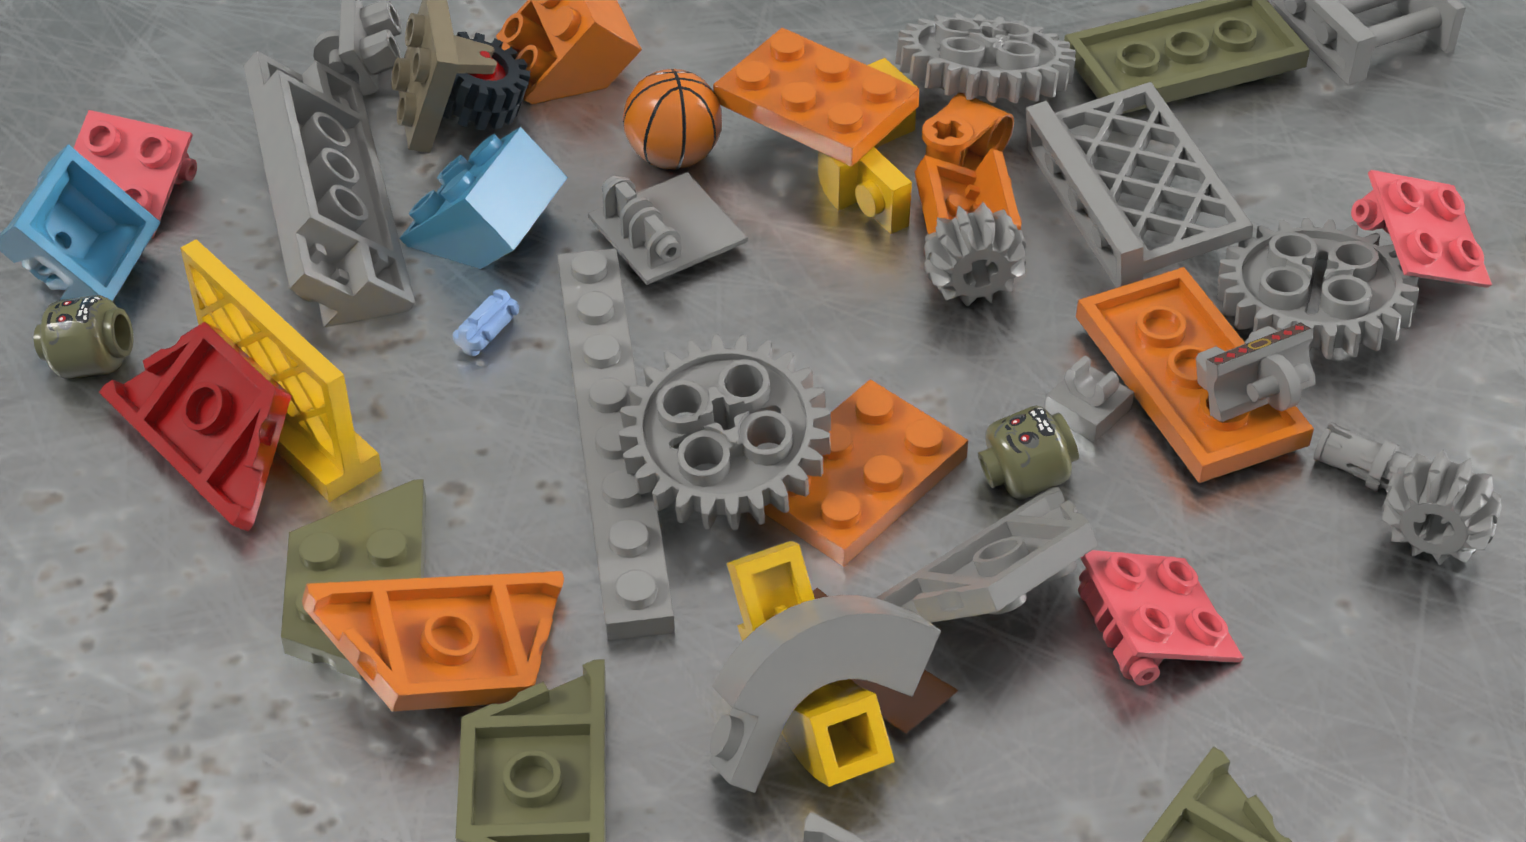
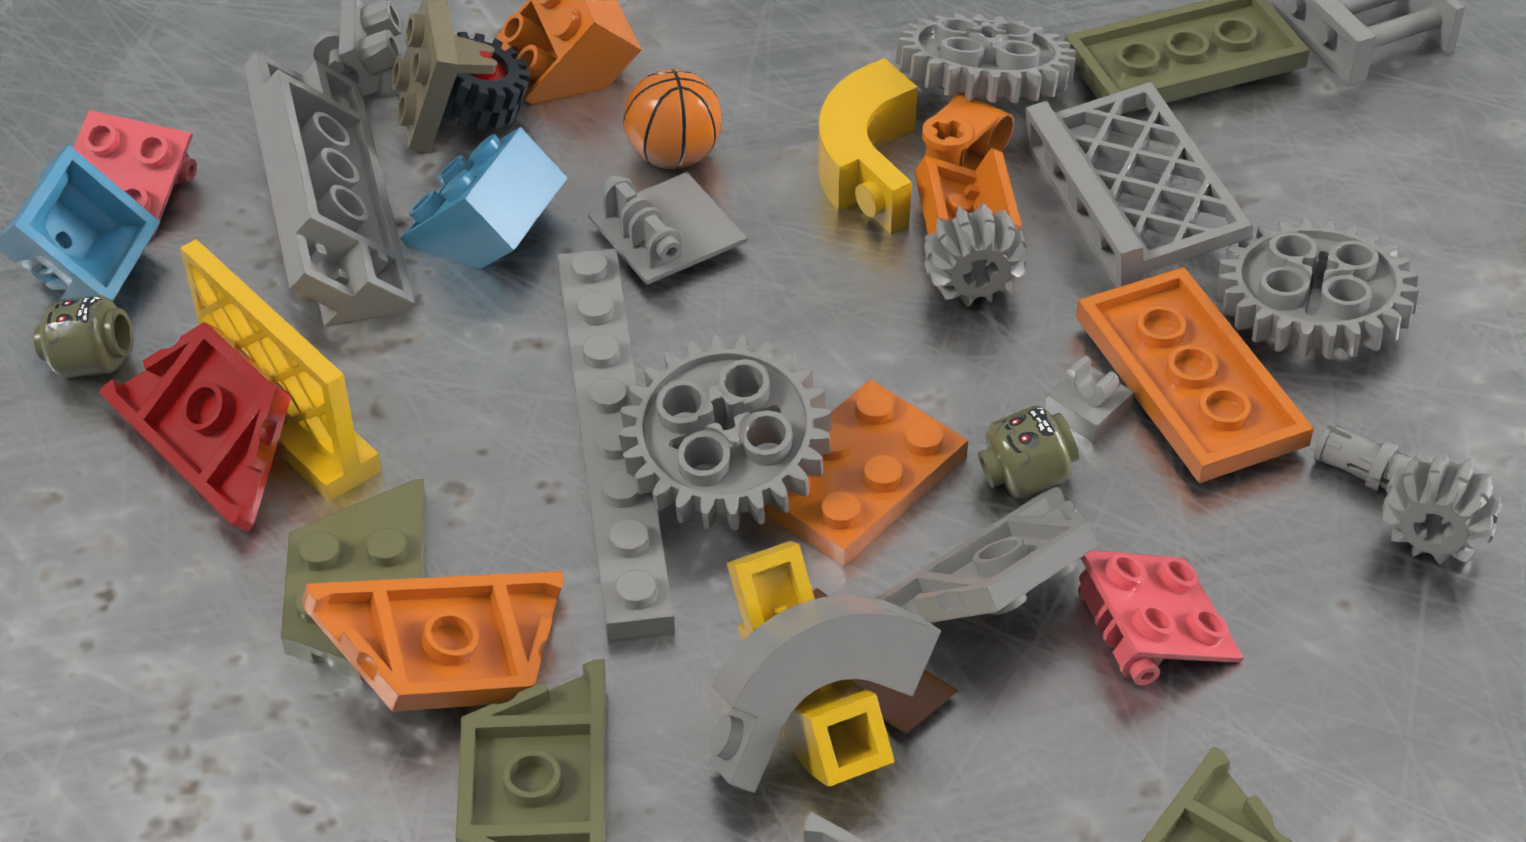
(485, 322): light blue piece -> none
(816, 96): orange plate -> none
(1263, 370): light grey hips -> none
(1425, 228): coral hinge -> none

